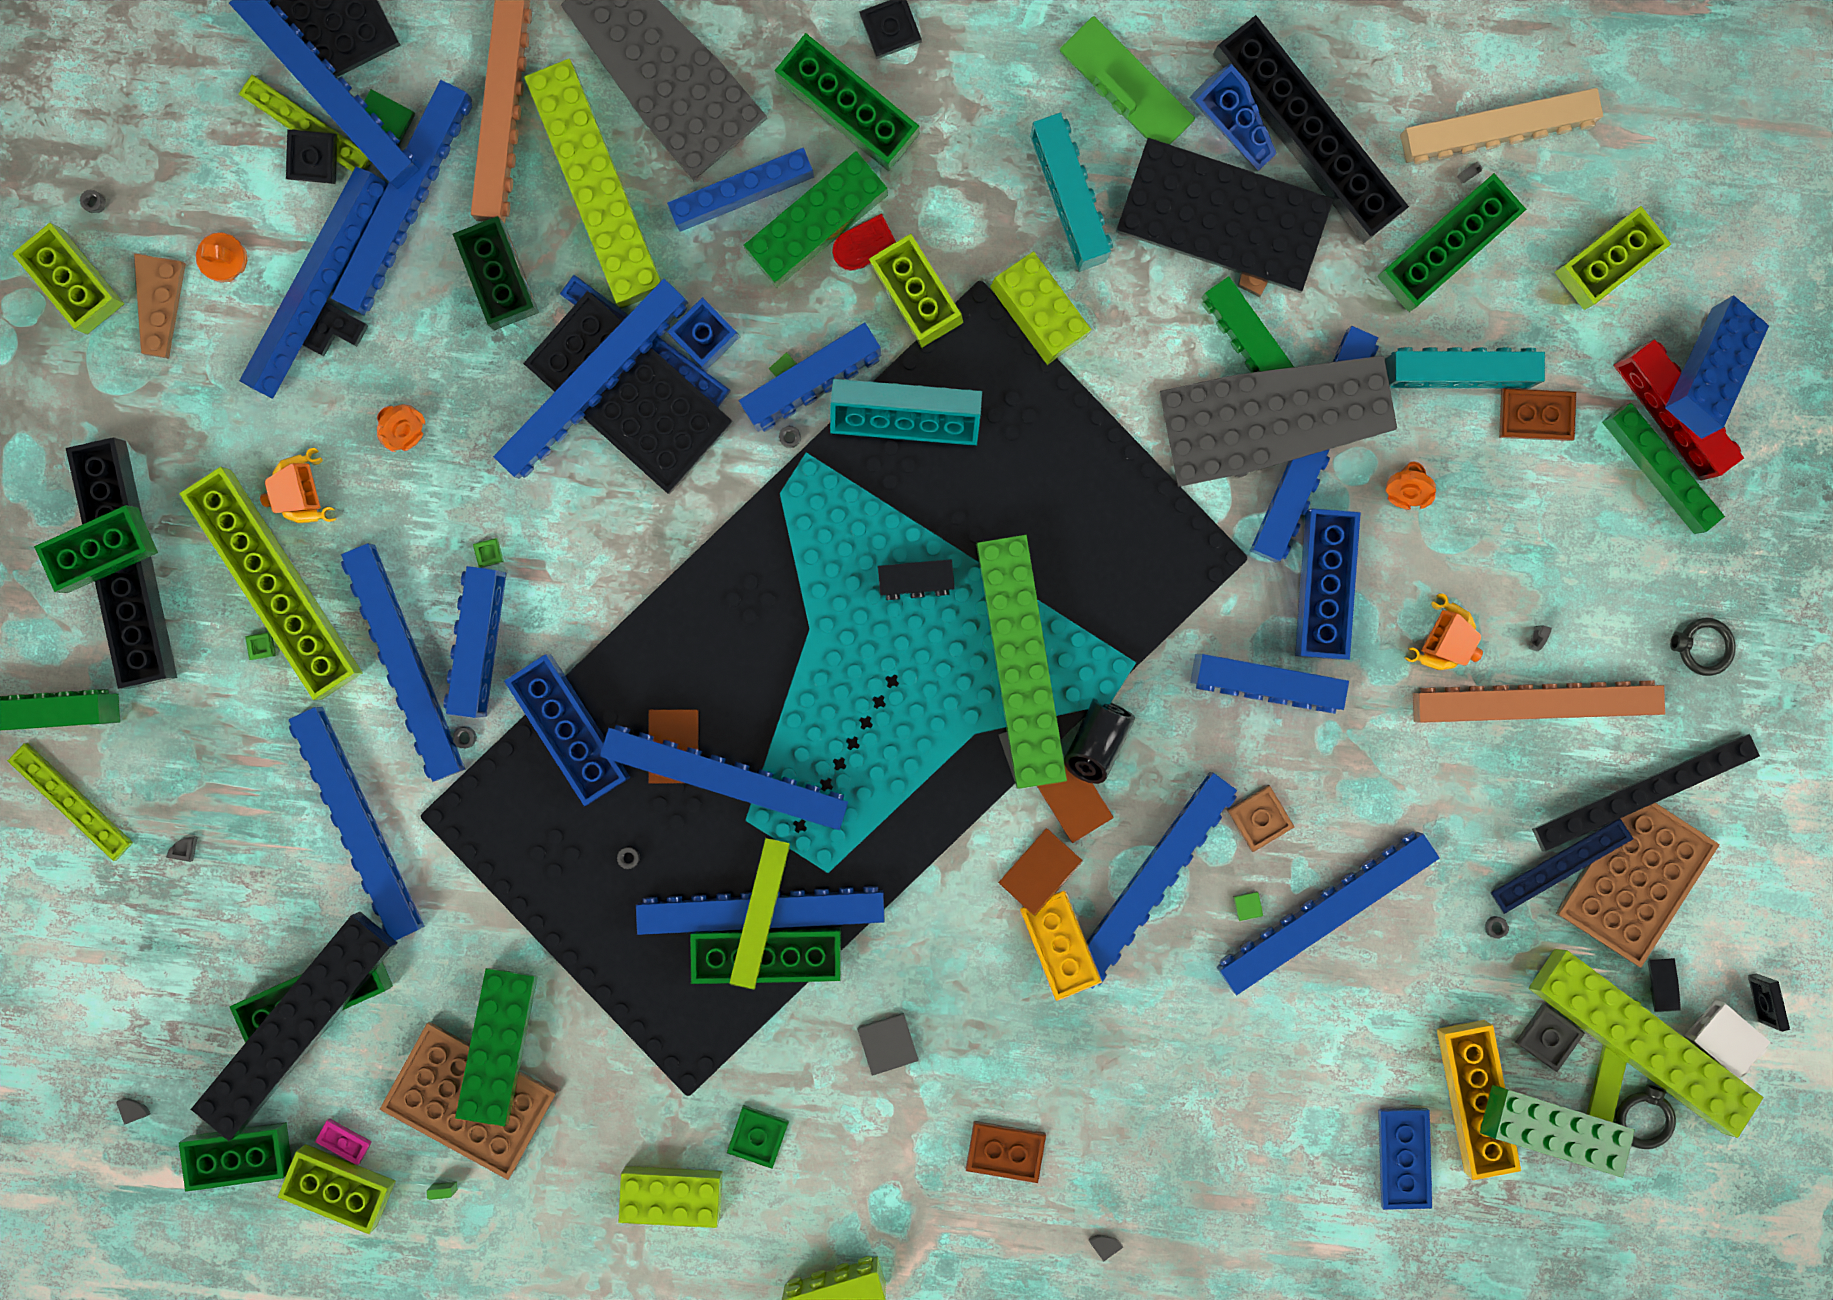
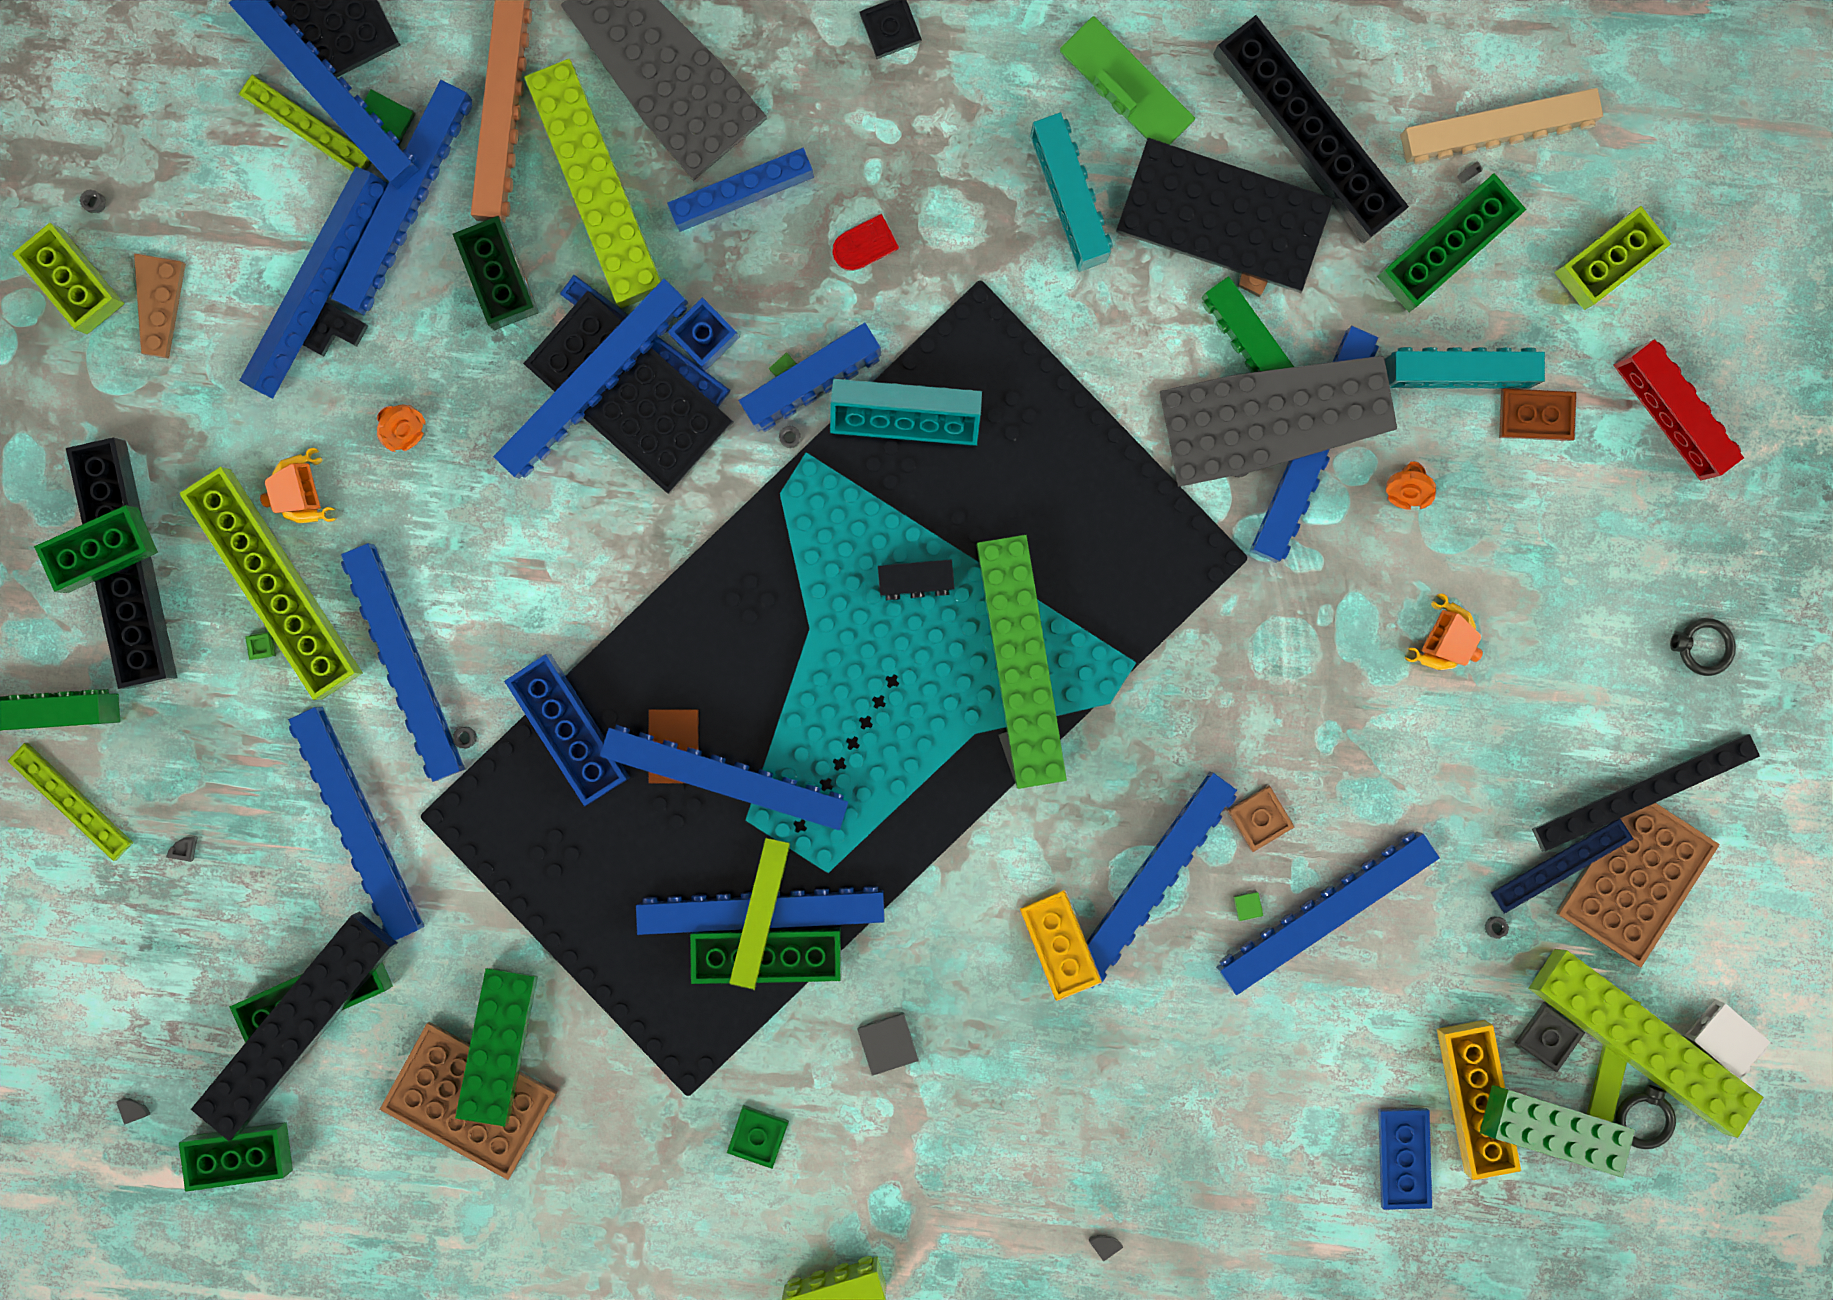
(221, 257): orange tile -> none
(311, 156): black tile -> none
(336, 1189): lime brick -> none
(343, 1141): dark pink plate -> none
(441, 1190): bright green tile -> none
(475, 642): blue brick -> none
(488, 553): bright green tile -> none
(620, 860): dark grey axle -> none
(670, 1196): lime brick -> none
(816, 219): green brick -> none
(847, 102): green brick -> none
(916, 290): lime brick -> none
(1005, 1152): dark orange tile -> none
(1040, 307): lime brick -> none
(1040, 872): dark orange tile -> none
(1076, 806): dark orange tile -> none
(1098, 742): black brick -> none
(1231, 108): blue wedge -> none
(1271, 682): blue brick -> none
(1327, 584): blue brick -> none
(1539, 637): dark grey tile -> none
(1539, 703): nougat brick -> none
(1663, 469): green brick -> none
(1664, 985): black slope -> none
(1717, 367): blue brick -> none
(1768, 1002): black tile -> none

